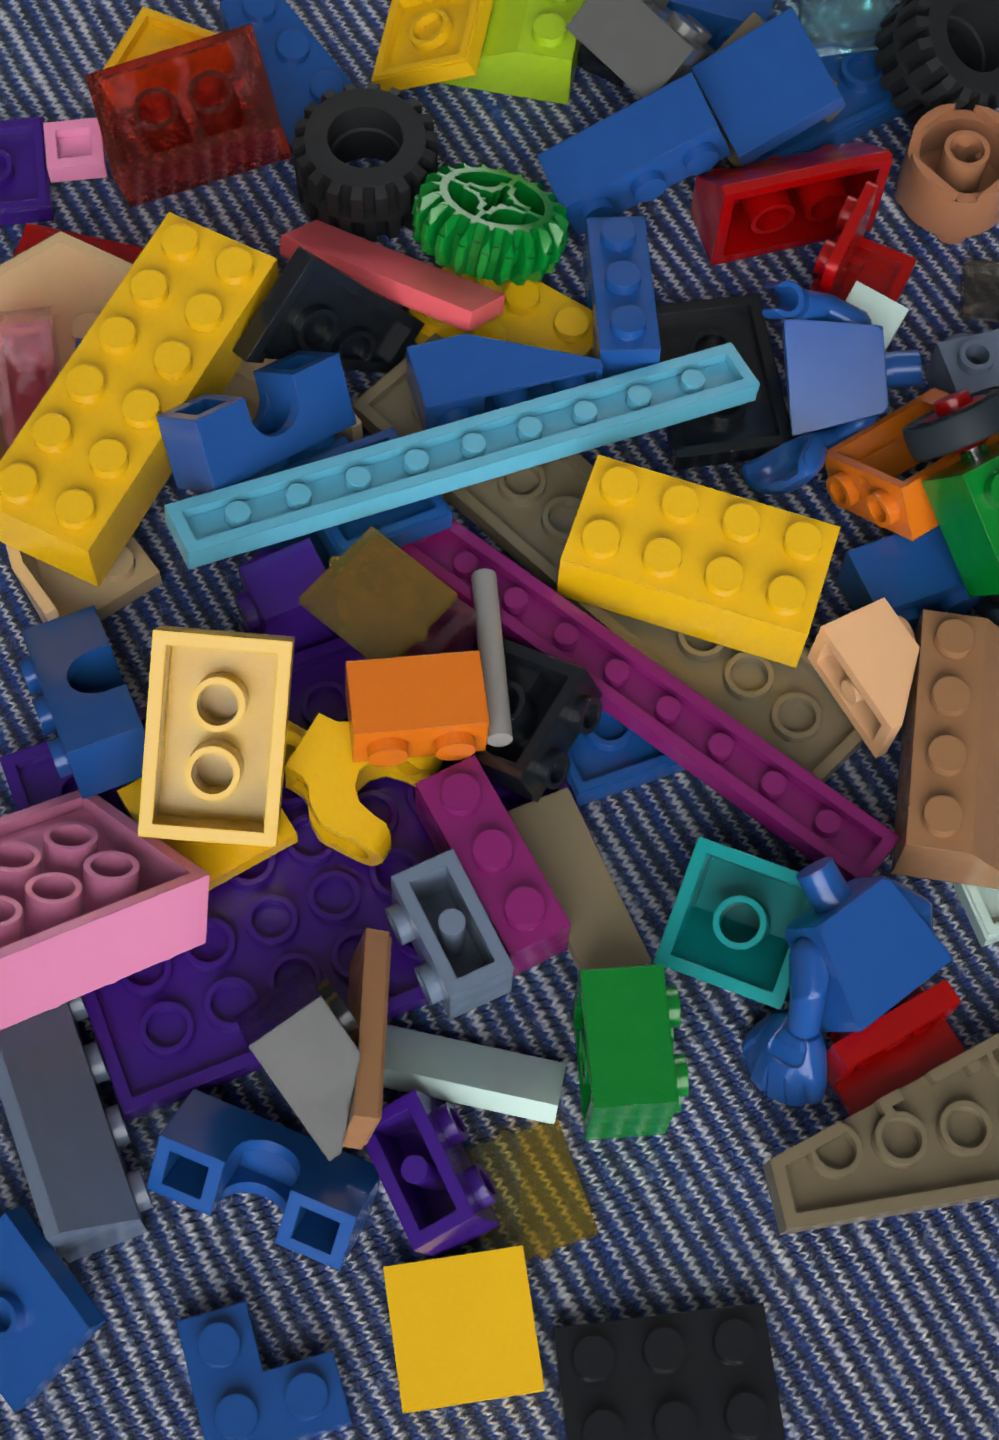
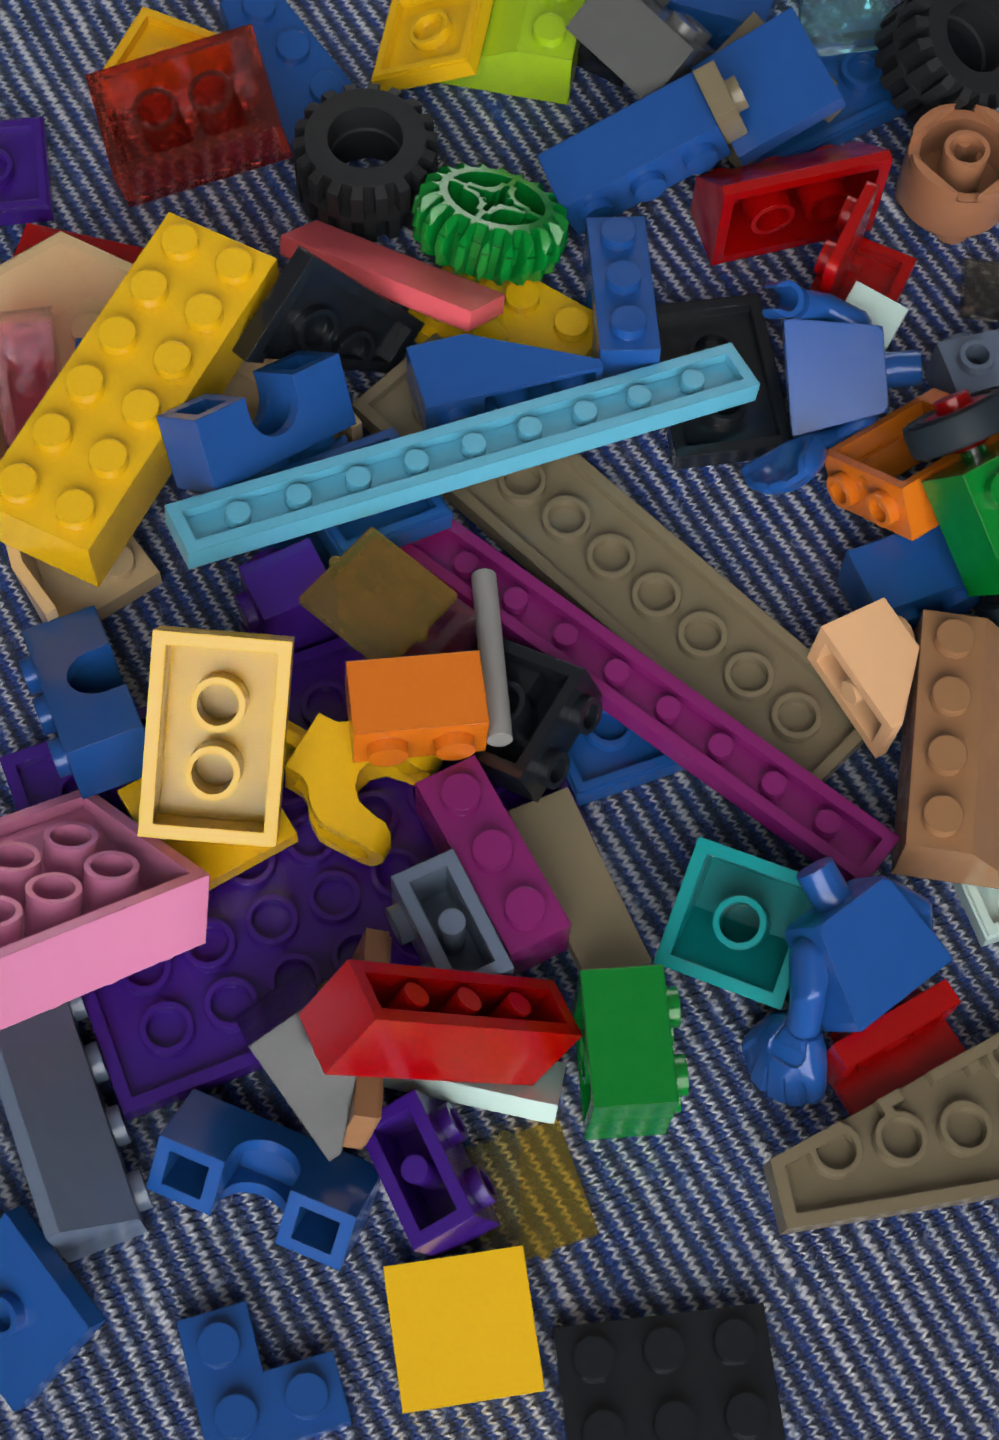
(74, 150): bright pink plate -> none
(438, 1024): none -> red brick
(696, 560): yellow brick -> none
(724, 100): none -> dark tan plate

